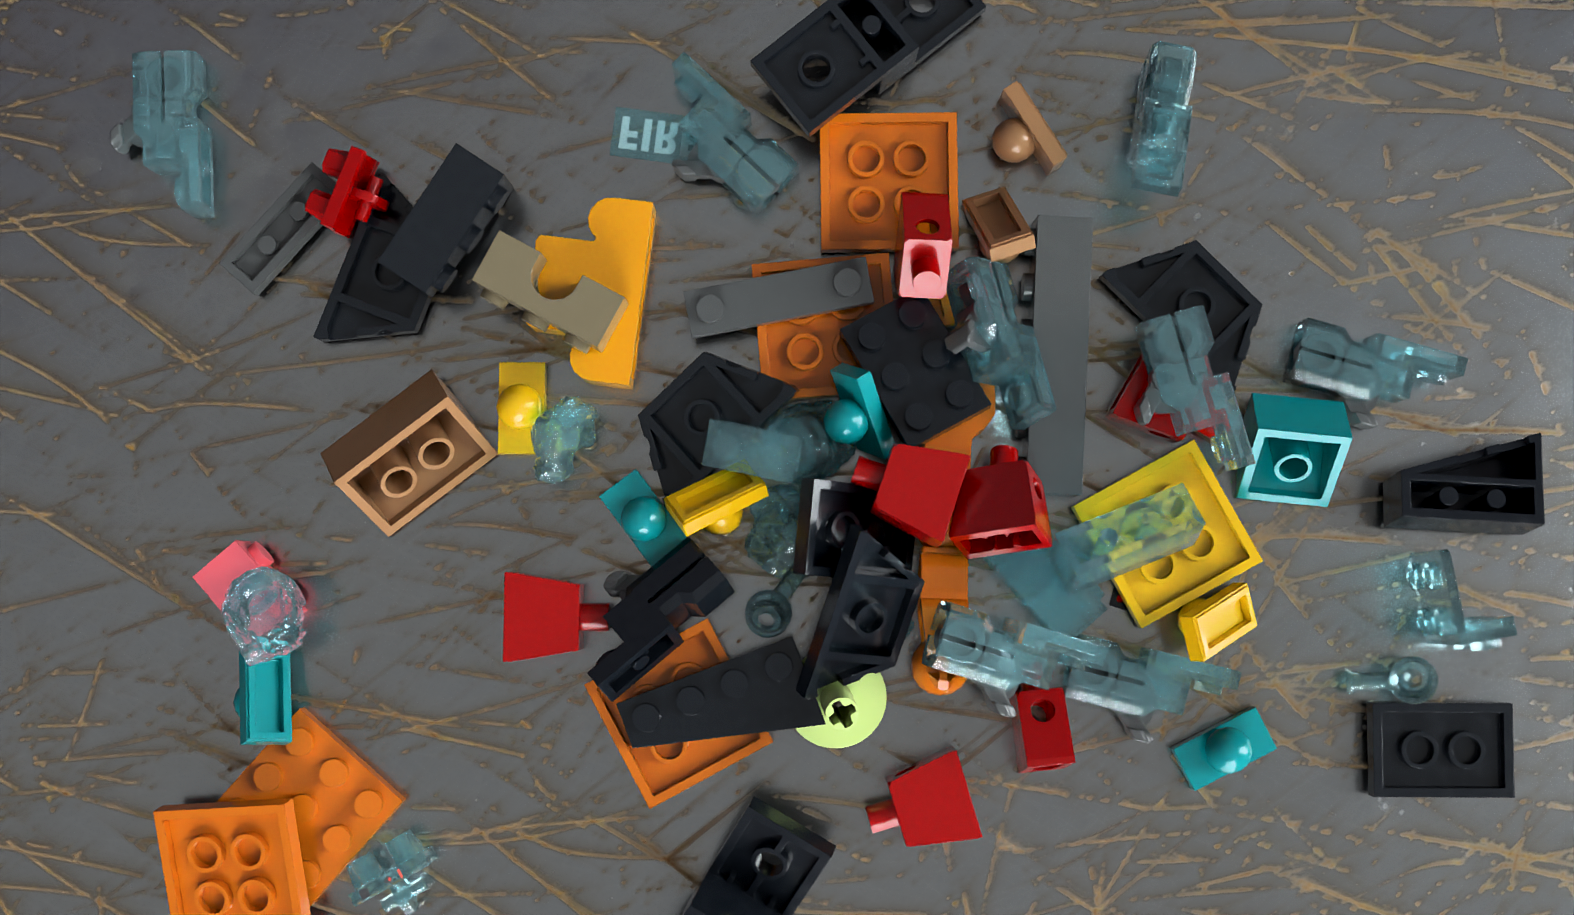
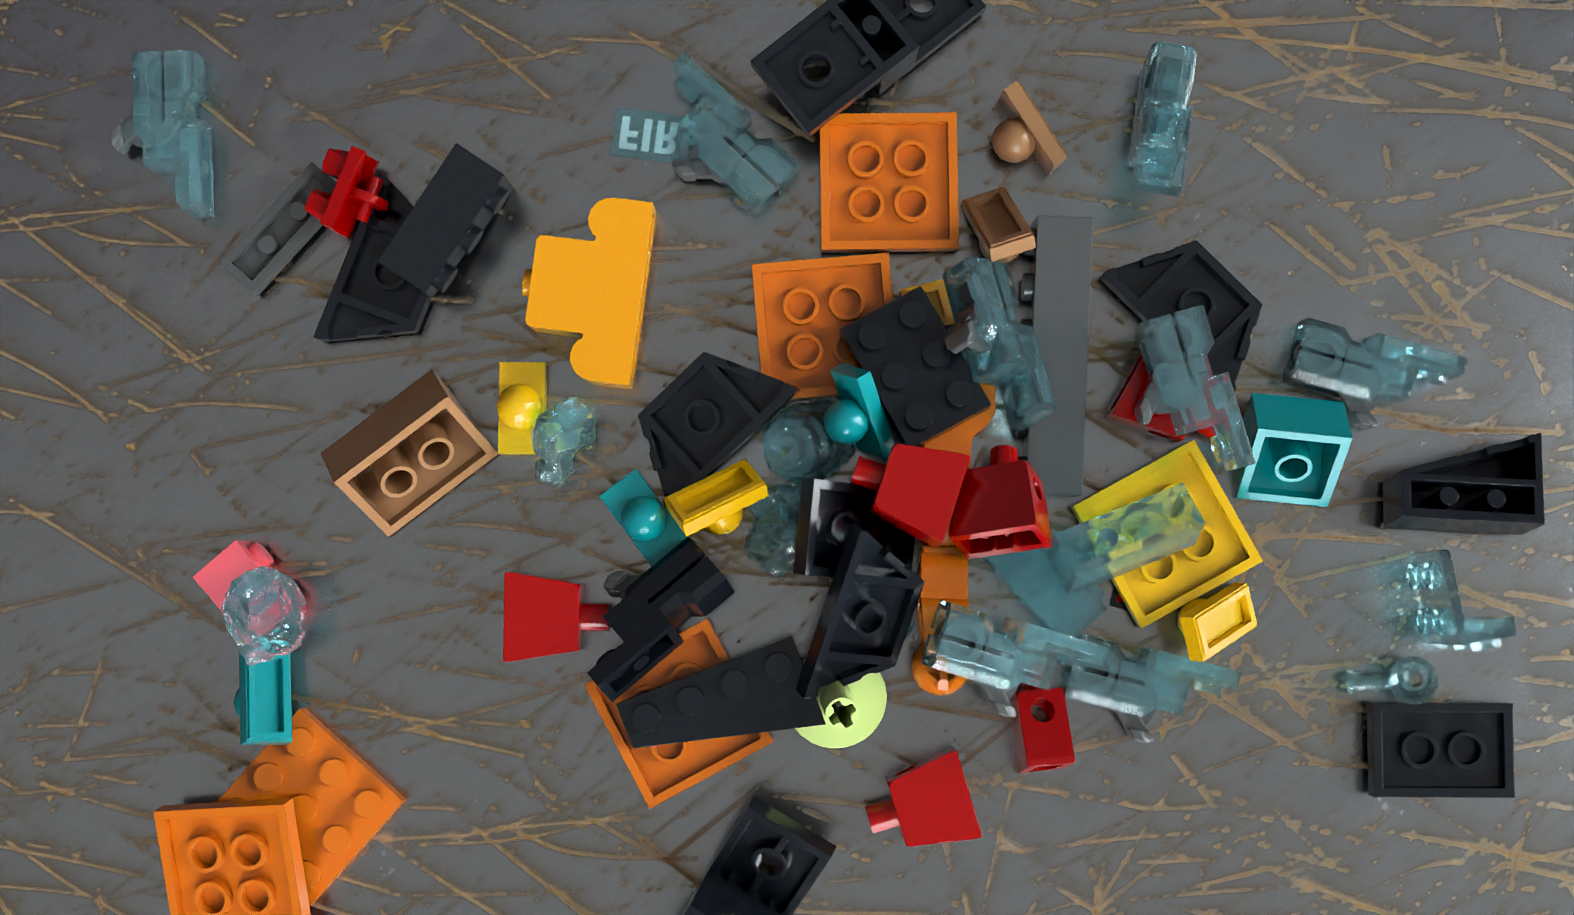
(371, 880): clear light blue hips -> none
(511, 276): dark tan arch -> none
(752, 450): clear light blue plate -> none
(775, 604): clear light blue bar -> none
(778, 297): dark grey plate -> none
(923, 258): red torso -> none
(1223, 748): teal tile -> none

